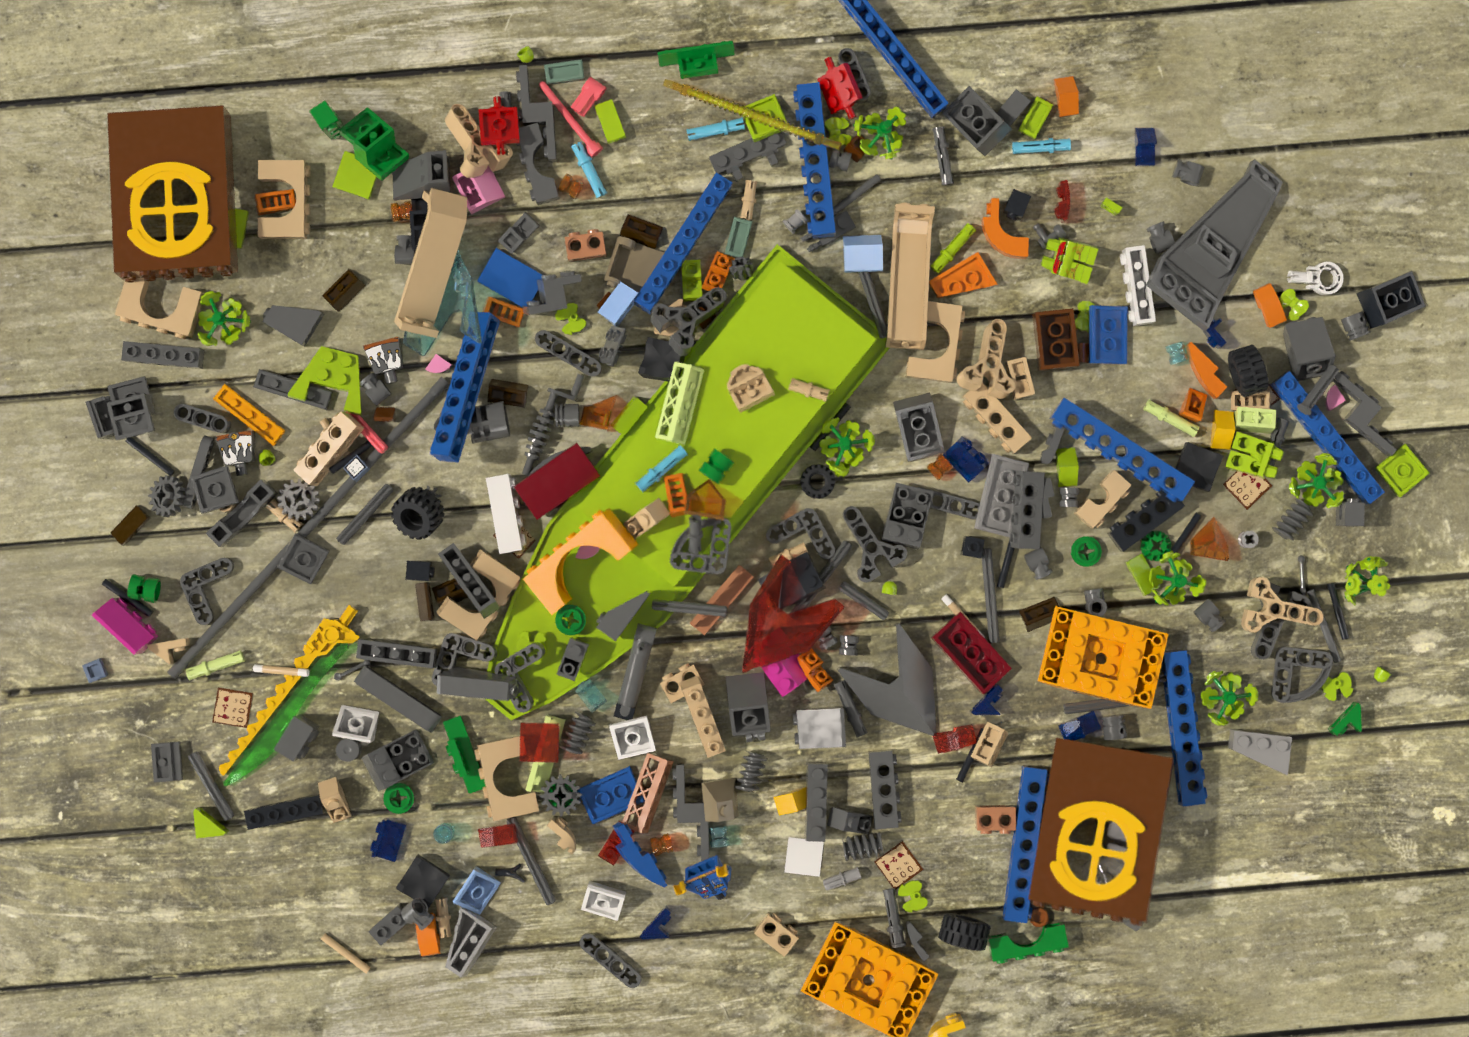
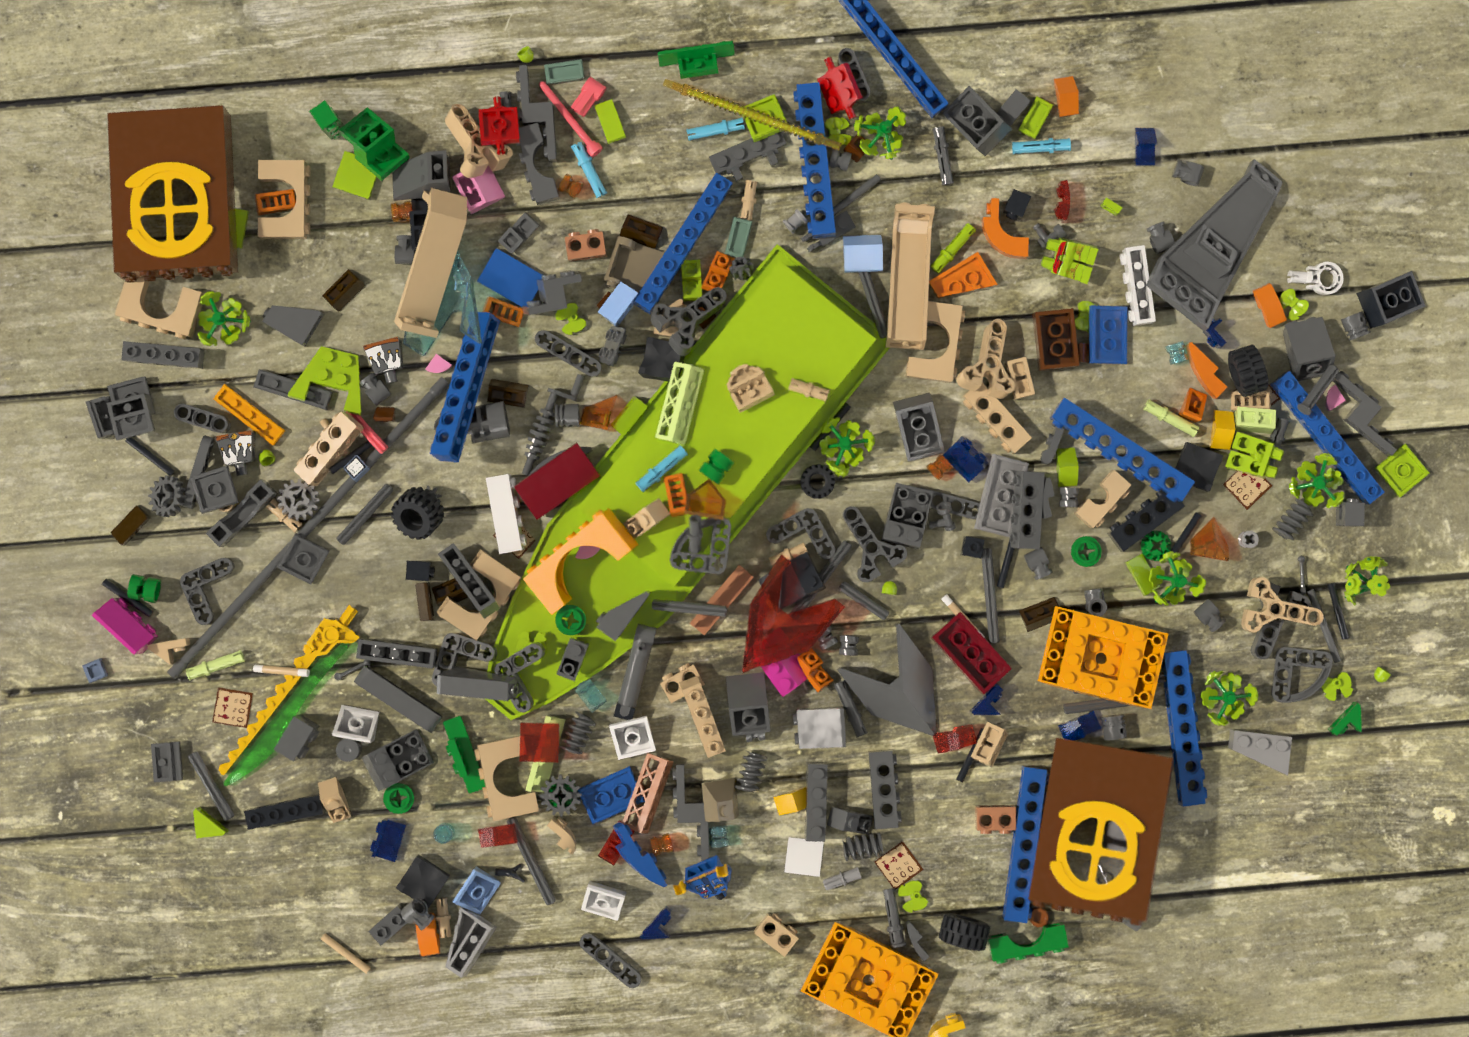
(943, 509): none -> dark grey piece

